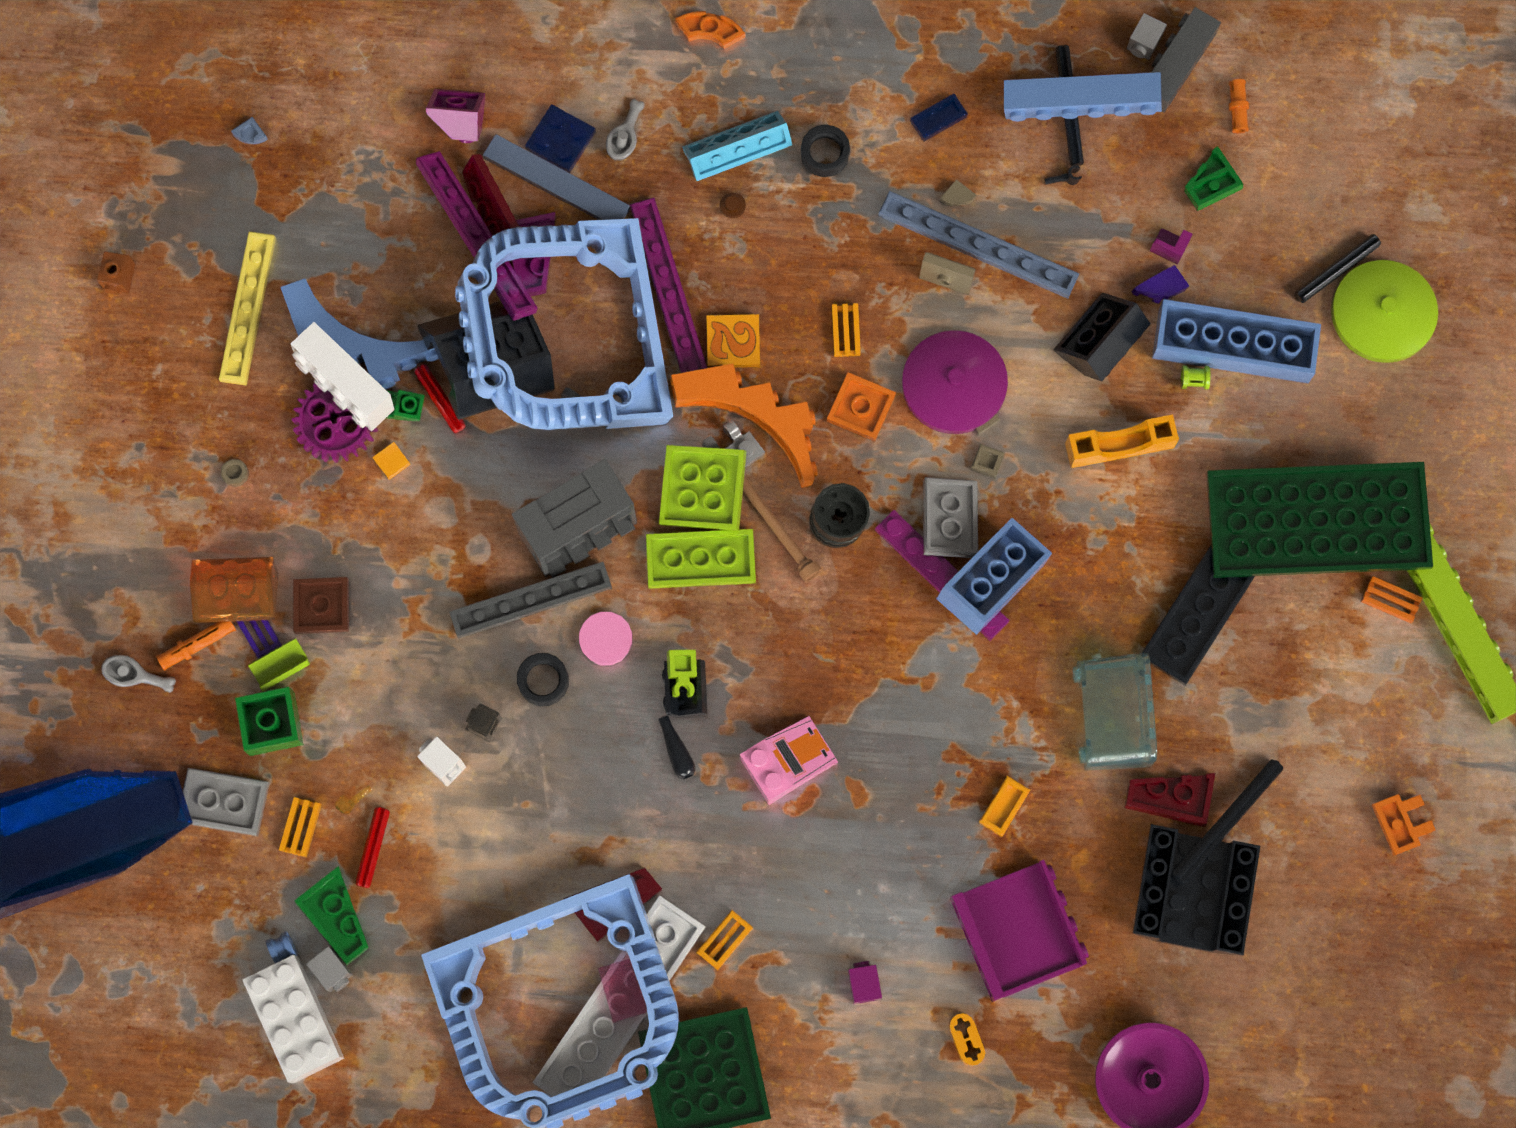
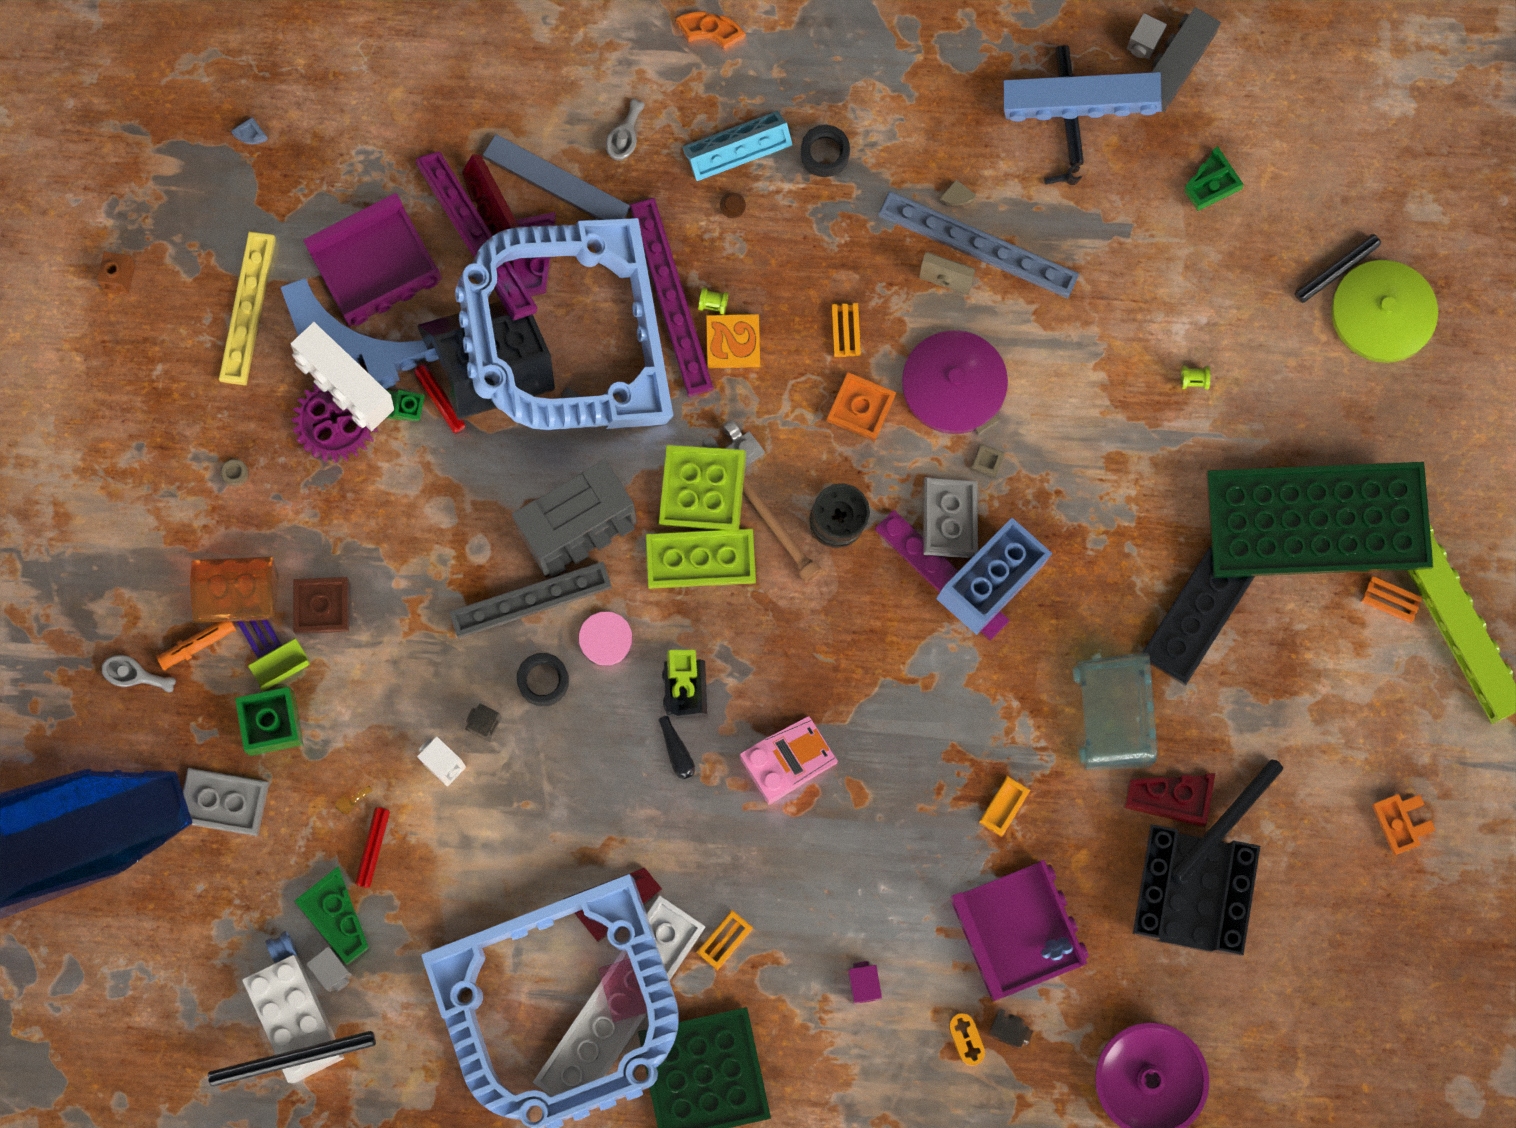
(290, 823): light orange tile -> none
(291, 1058): none -> black axle
(372, 260): none -> magenta panel
(391, 460): light orange tile -> none
(457, 113): magenta slope -> none
(560, 138): clear blue plate -> none
(713, 301): none -> lime bush
(786, 424): orange arch -> none
(938, 117): clear blue tile -> none
(1010, 1030): none -> clear smoke brick
(1055, 948): none -> medium blue plant
(1098, 447): light orange arch -> none
(1103, 336): black slope -> none
(1163, 285): dark purple slope -> none
(1171, 245): magenta panel -> none
(1236, 341): medium blue brick -> none
(1238, 106): orange pin -> none

